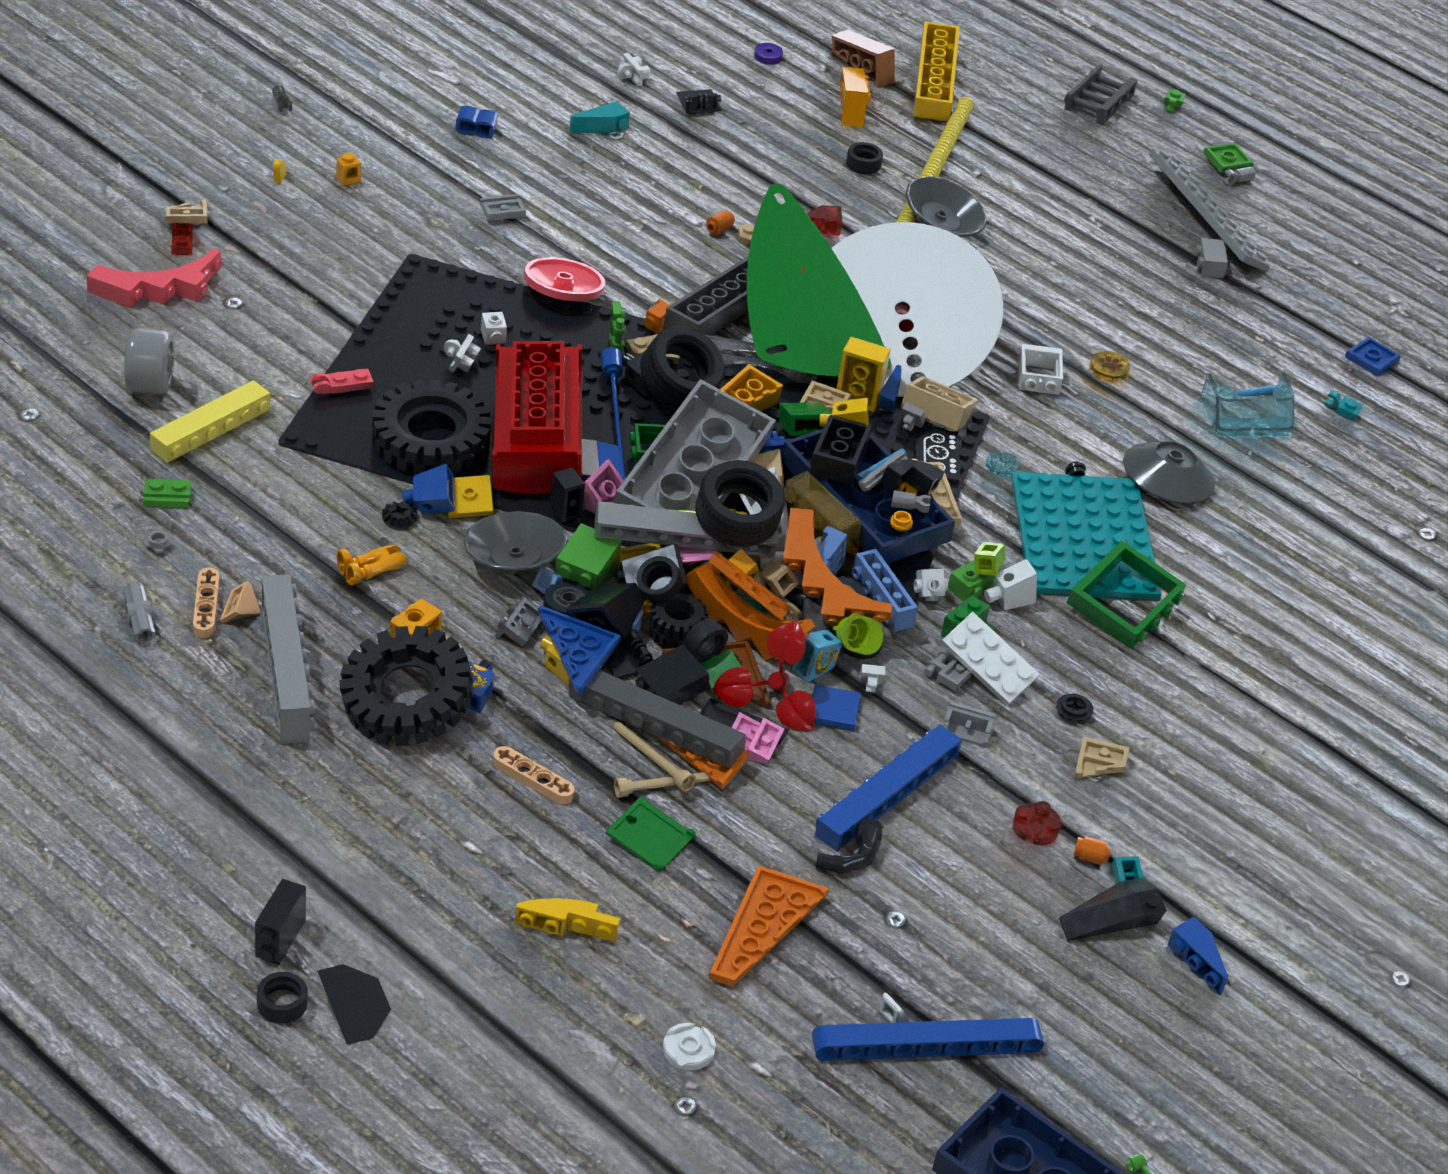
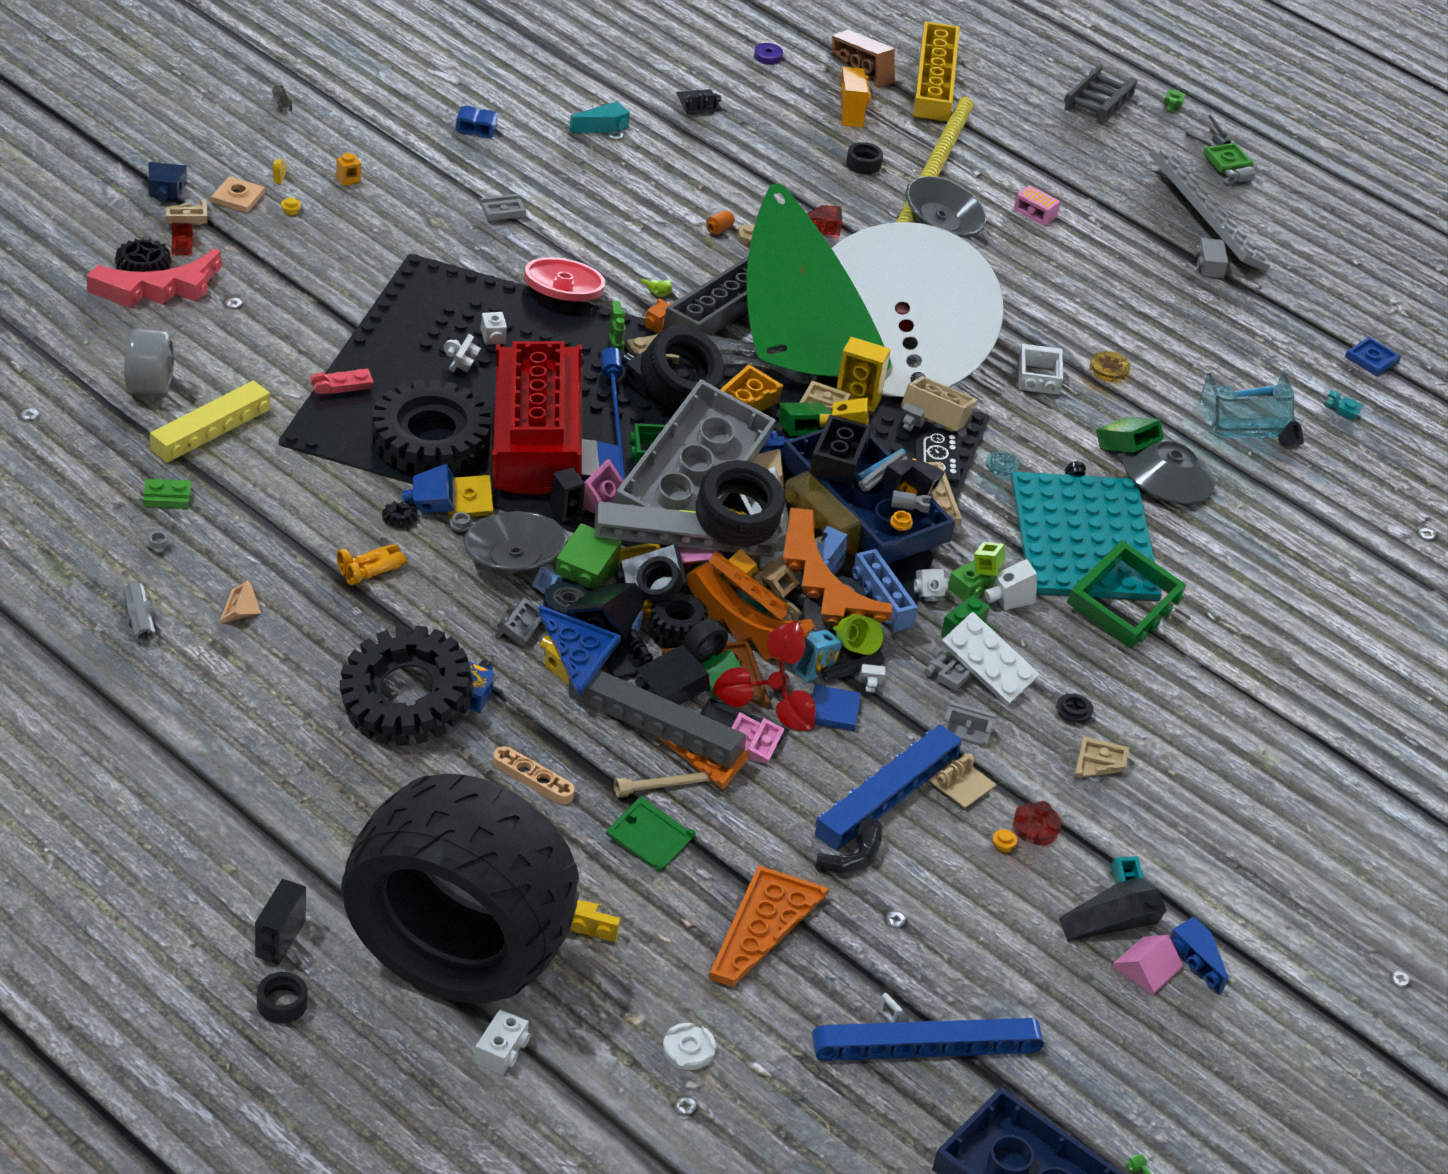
(143, 256): none -> black gear
(166, 180): none -> dark blue torso
(203, 602): light nougat beam -> none
(244, 200): none -> light nougat piece
(287, 659): light grey brick -> none
(290, 206): none -> yellow plate
(355, 1000): black sticker -> none
(417, 614): light orange brick -> none
(460, 522): none -> light grey plate
(473, 837): none -> black tyre
(501, 1042): none -> white brick
(633, 69): white hips -> none
(659, 288): none -> lime piece
(683, 778): tan piece -> none
(852, 666): none -> black axle
(889, 392): blue slope -> none
(962, 781): none -> tan hinge
(1004, 840): none -> light orange plate
(1037, 205): none -> bright pink brick
(1092, 850): orange brick -> none
(1130, 434): none -> green brick
(1150, 962): none -> bright pink slope
(1218, 138): none -> dark grey plant
(1291, 434): none -> black tile

